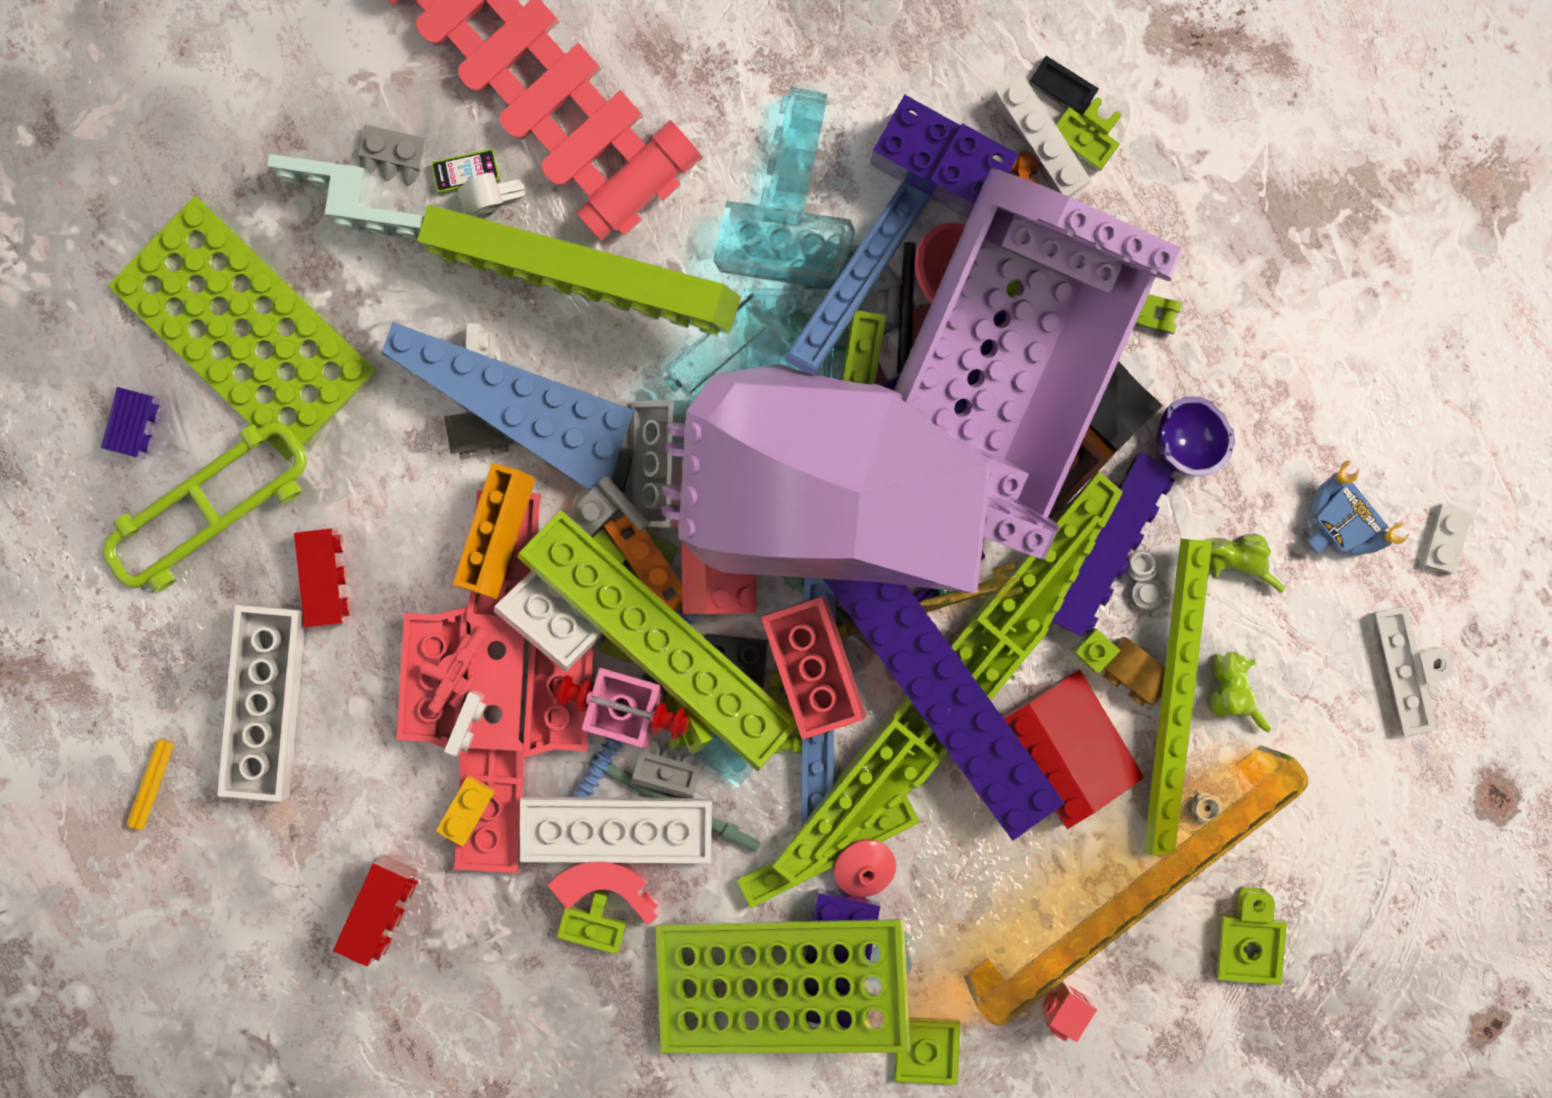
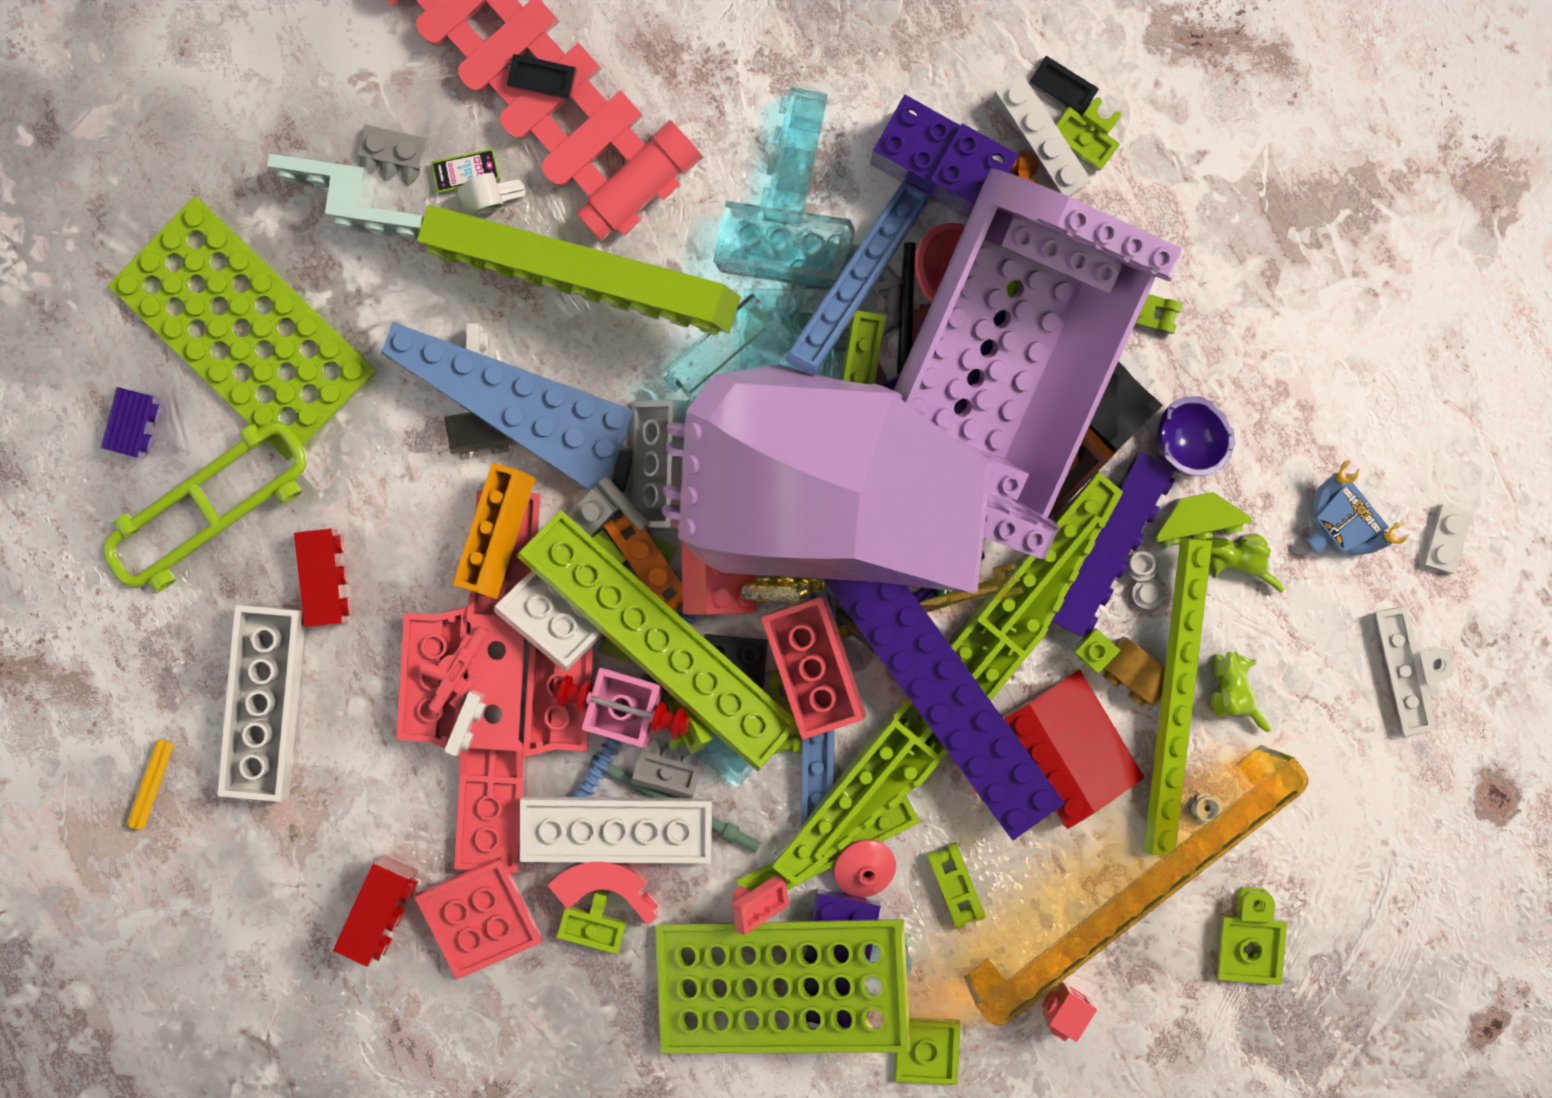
(465, 810): yellow plate -> none
(478, 917): none -> coral plate
(541, 76): none -> black tile
(758, 905): none -> coral tile
(781, 588): none -> clear yellow plate
(956, 885): none -> lime plate
(1199, 517): none -> lime slope

